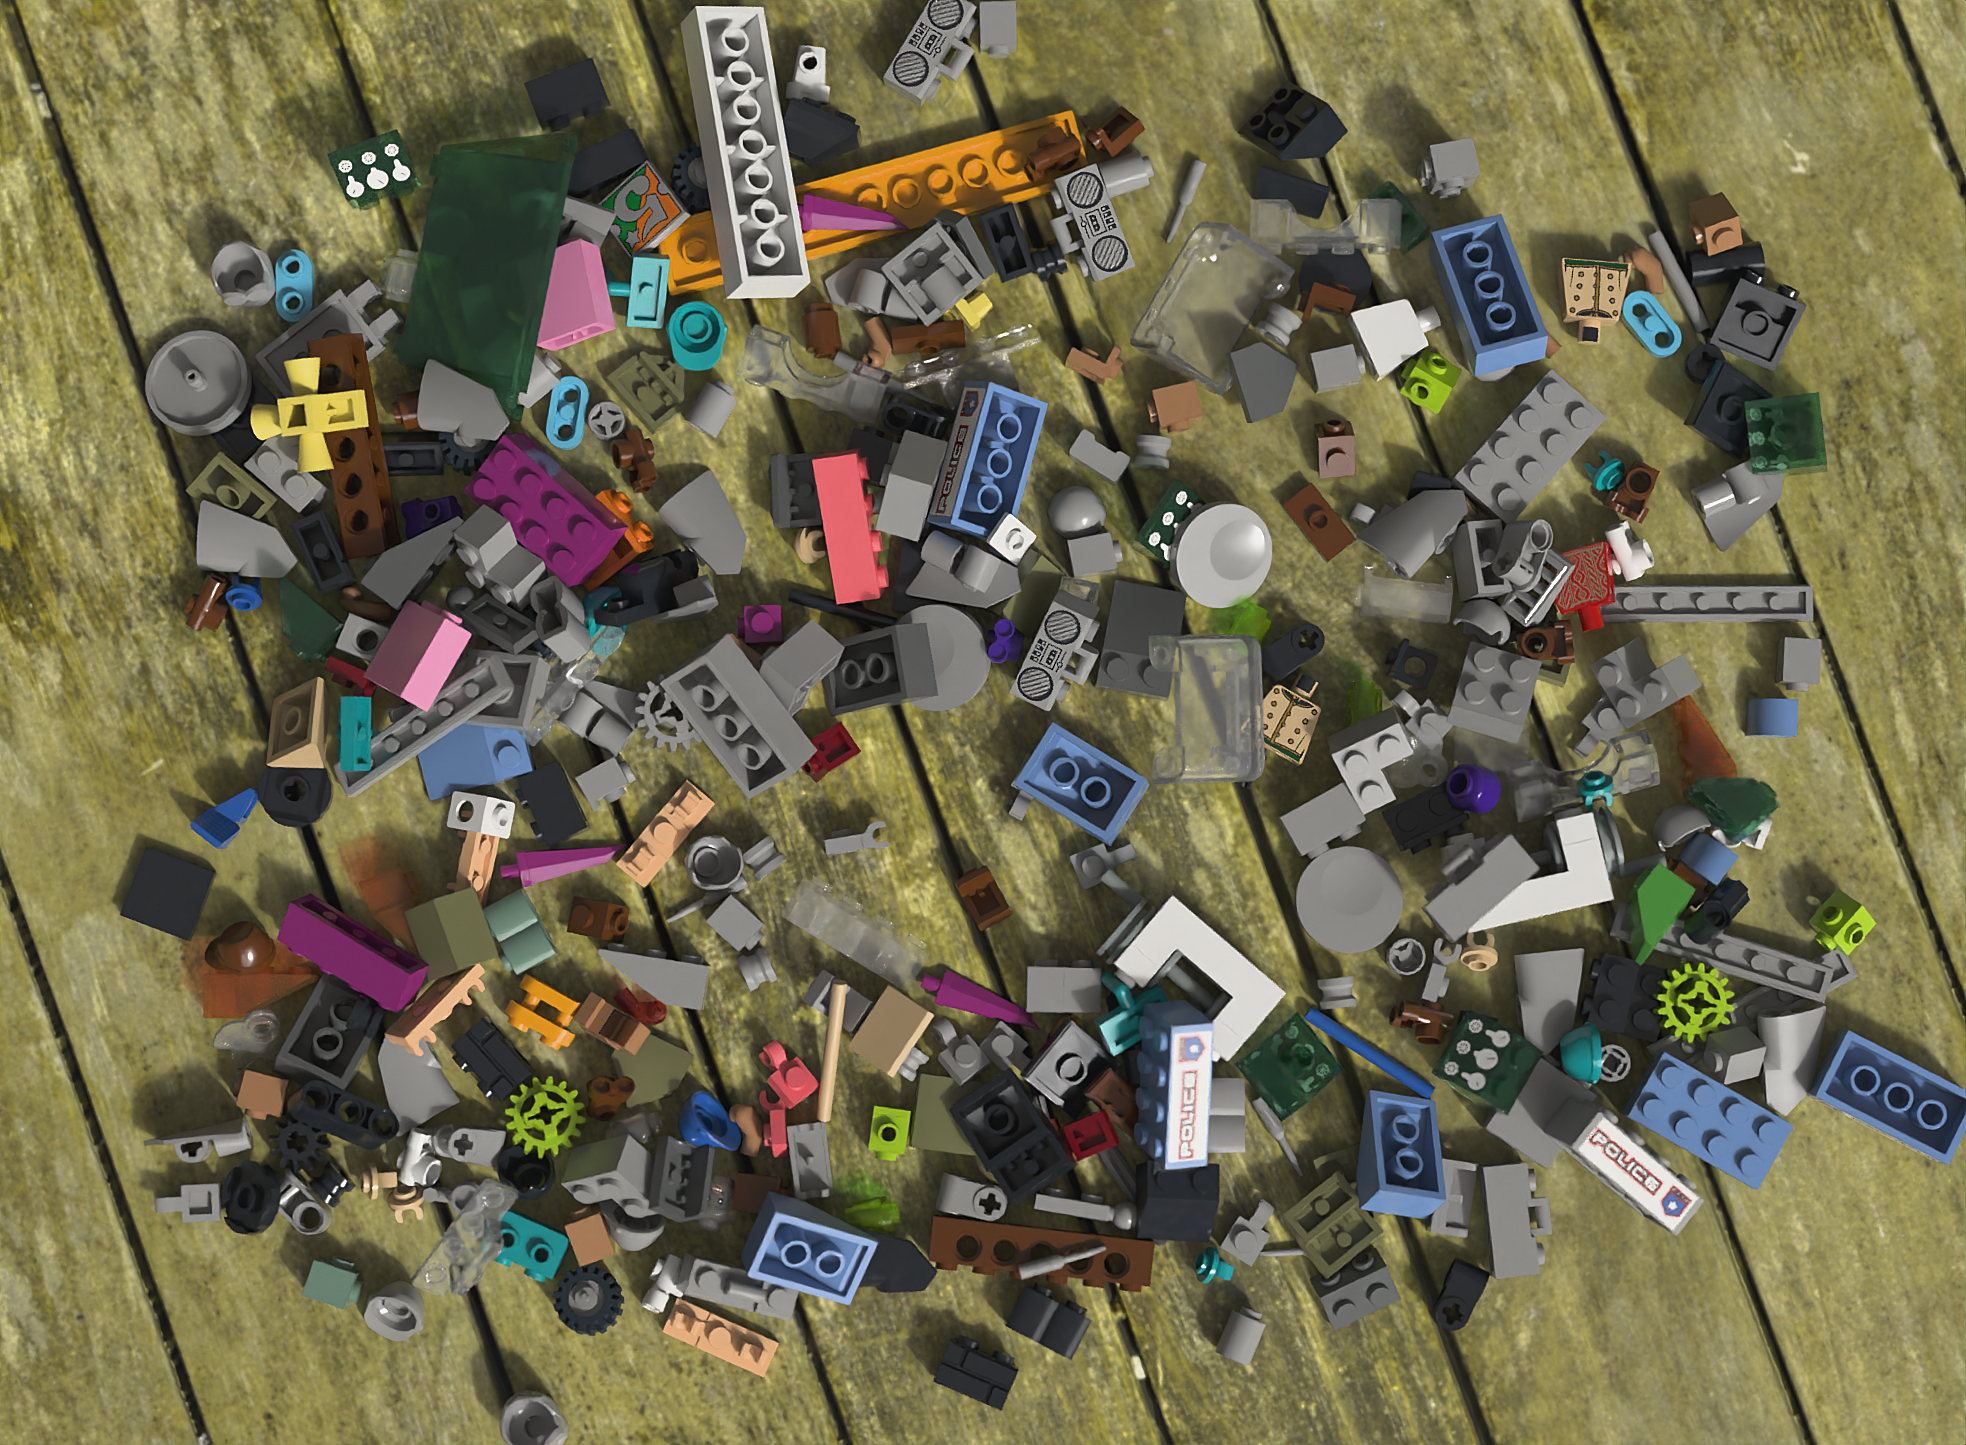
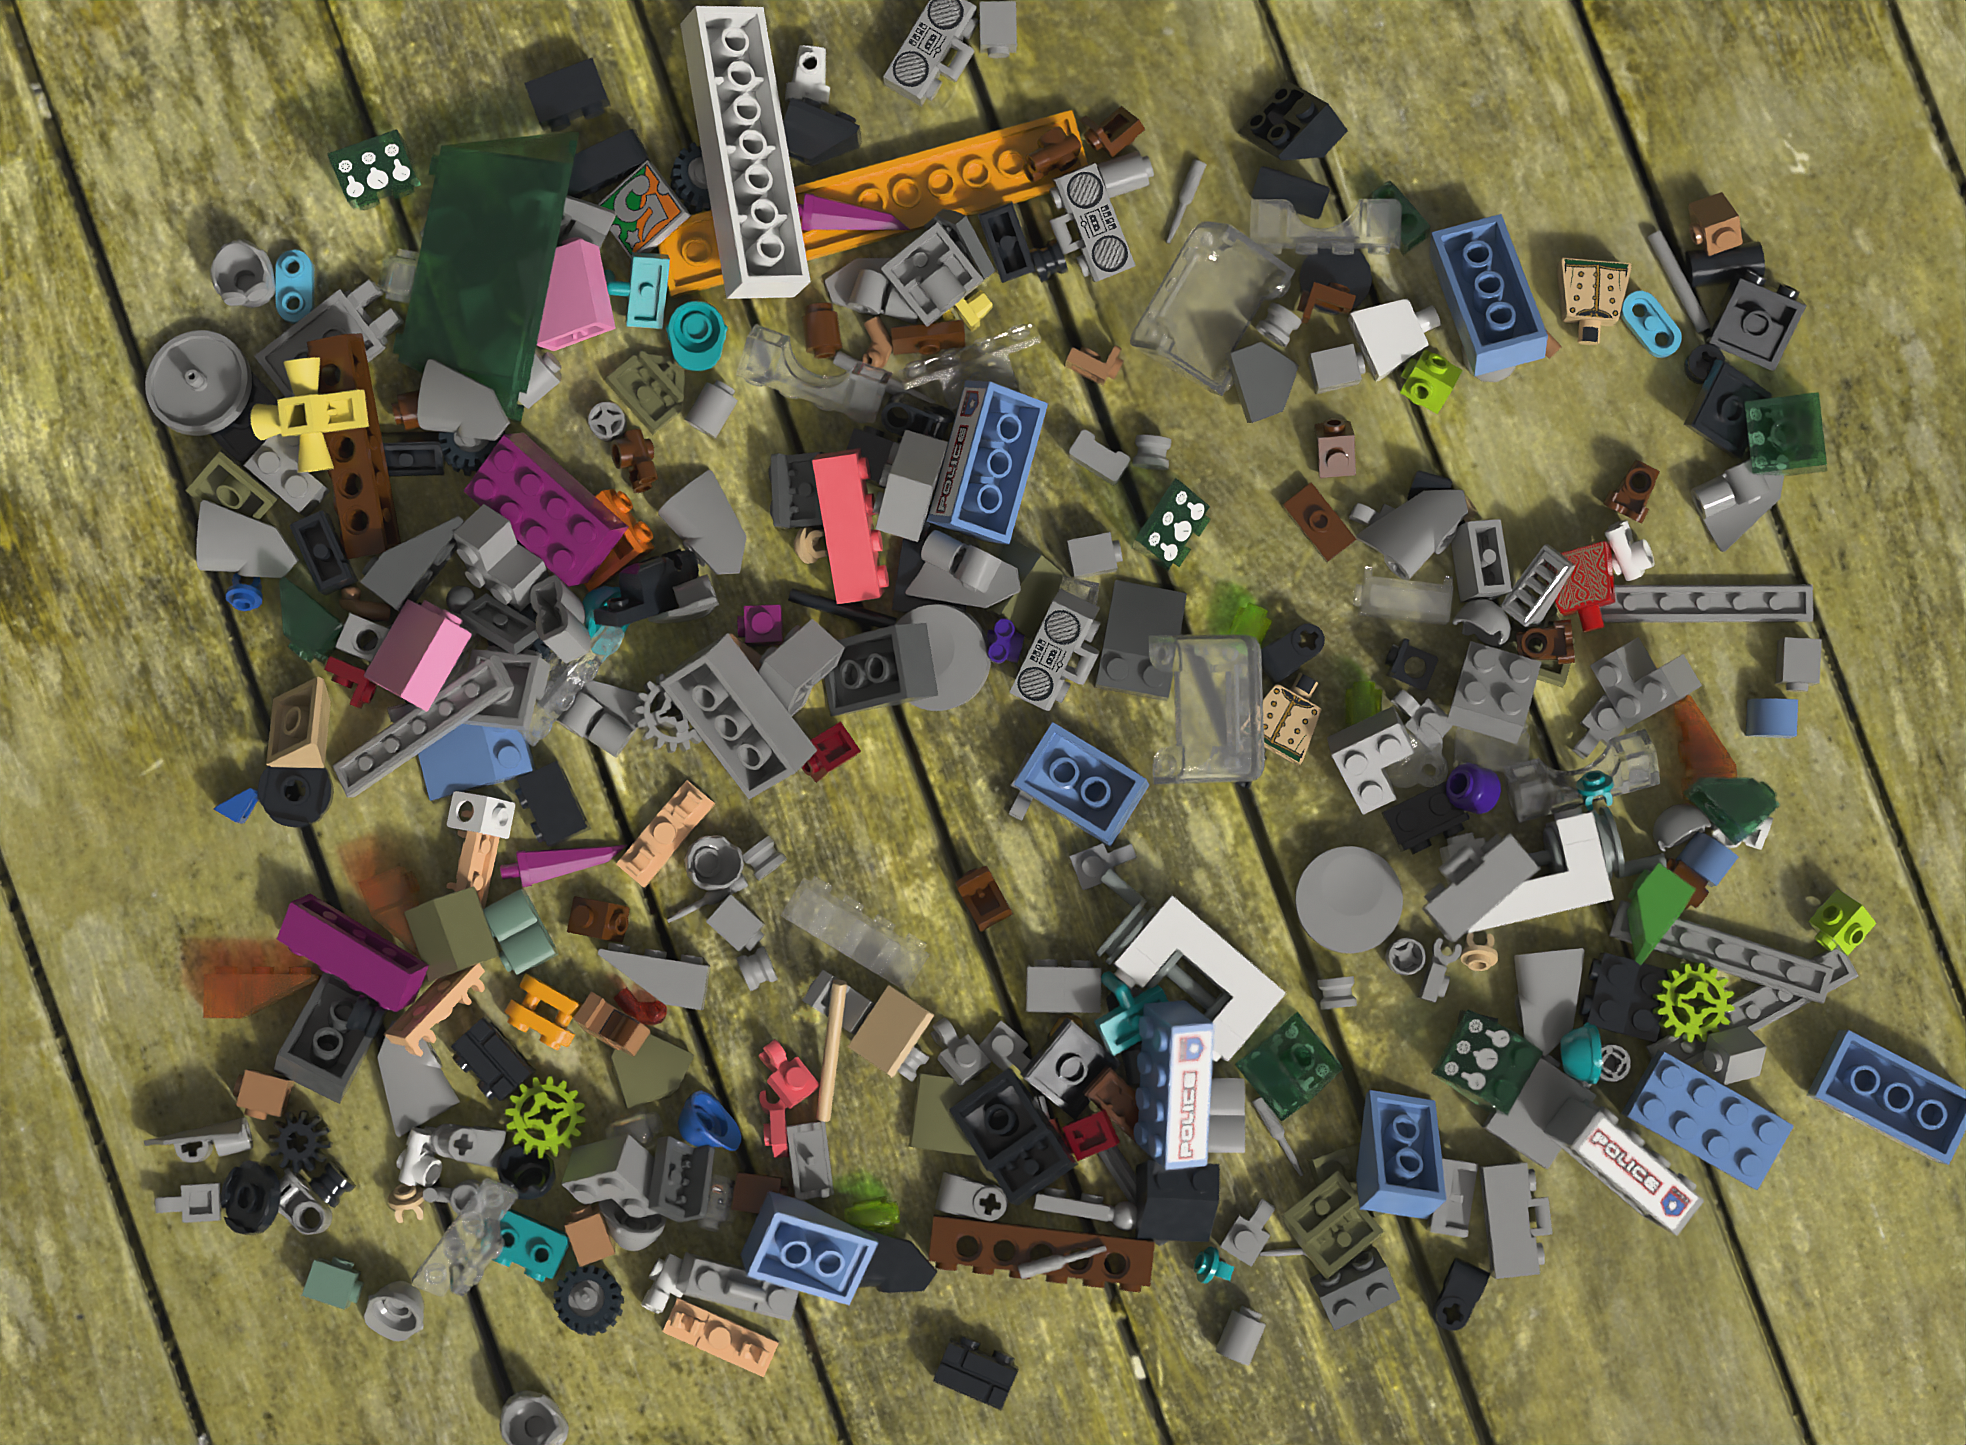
(168, 893): black tile -> none
(205, 609): reddish brown plate -> none
(215, 828): blue slope -> none
(241, 949): reddish brown hat -> none
(250, 1042): clear plate -> none
(327, 1118): black beam -> none
(355, 734): teal plate -> none
(371, 1180): tan plate -> none
(428, 514): dark purple plate -> none
(567, 414): medium azure plate -> none
(606, 782): light grey brick -> none
(607, 1095): reddish brown plate -> none
(751, 1126): medium nougat arm -> none
(845, 840): light grey plate -> none
(889, 1117): lime brick -> none
(966, 996): magenta bar -> none
(1010, 539): white bracket -> none
(1048, 1321): black brick -> none
(1076, 512): light grey hair -> none
(1175, 407): medium nougat brick -> none
(1221, 554): piece -> none
(1322, 820): light grey brick -> none
(1369, 1052): blue bar -> none
(1428, 1021): reddish brown plate -> none
(1449, 167): light grey brick -> none
(1523, 549): light grey piece -> none
(1528, 449): light grey brick -> none
(1608, 475): teal plate -> none
(1649, 266): medium nougat arm -> none
(1716, 912): black piece -> none
(1790, 1054): light grey panel -> none

